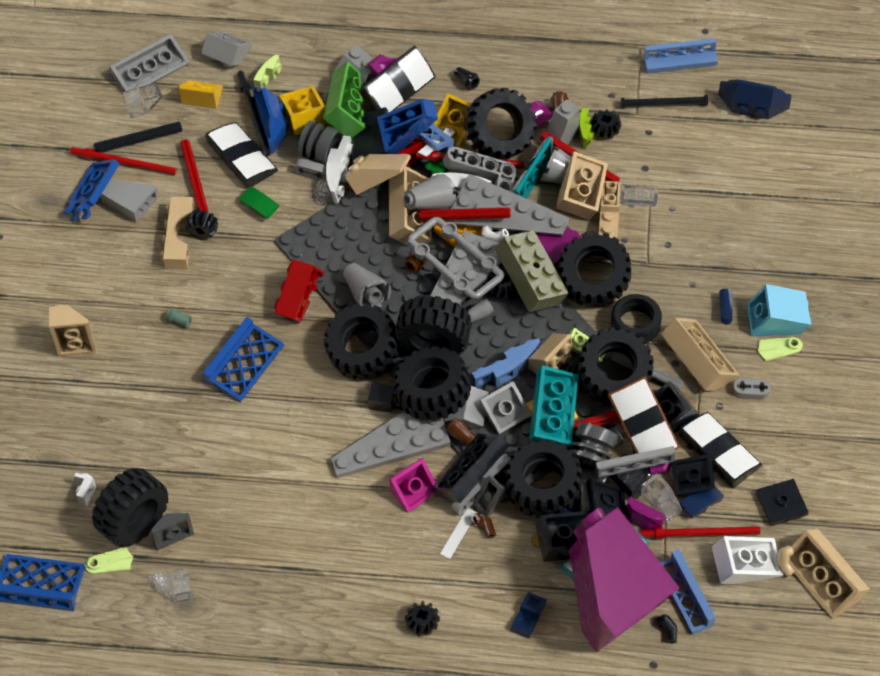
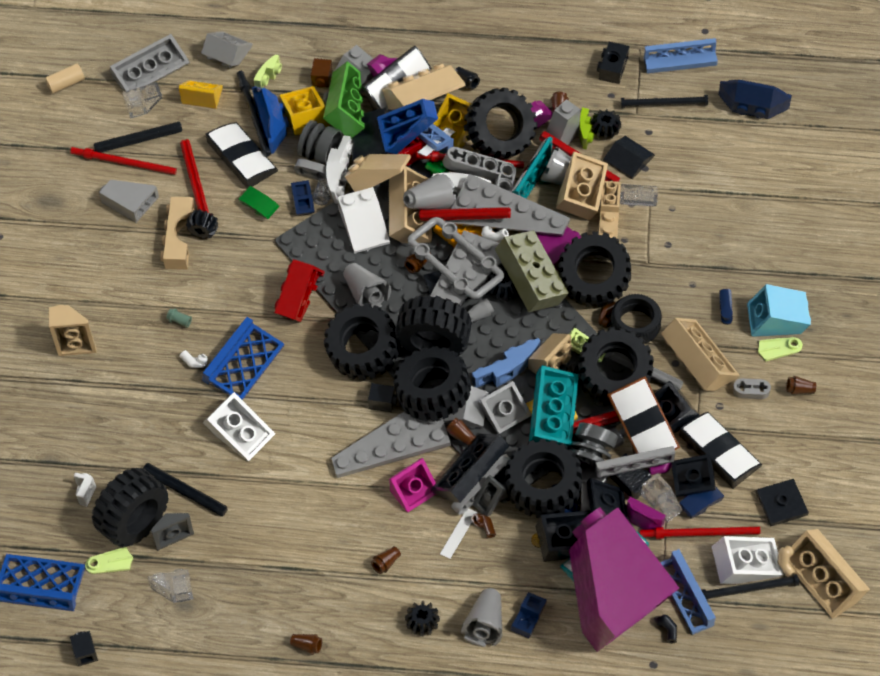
(64, 78): none -> tan brick
(83, 648): none -> black brick
(90, 188): blue tile -> none
(186, 490): none -> black axle
(194, 362): none -> white arm
(239, 427): none -> white slope
(302, 197): none -> dark blue slope
(307, 642): none -> reddish brown cone
(321, 72): none -> reddish brown brick
(363, 220): none -> white slope
(382, 562): none -> reddish brown cone
(425, 85): none -> tan slope
(484, 620): none -> light grey cone
(604, 314): none -> reddish brown arm
(613, 62): none -> black brick
(628, 157): none -> black slope
(751, 587): none -> black bar
(798, 385): none -> reddish brown cone

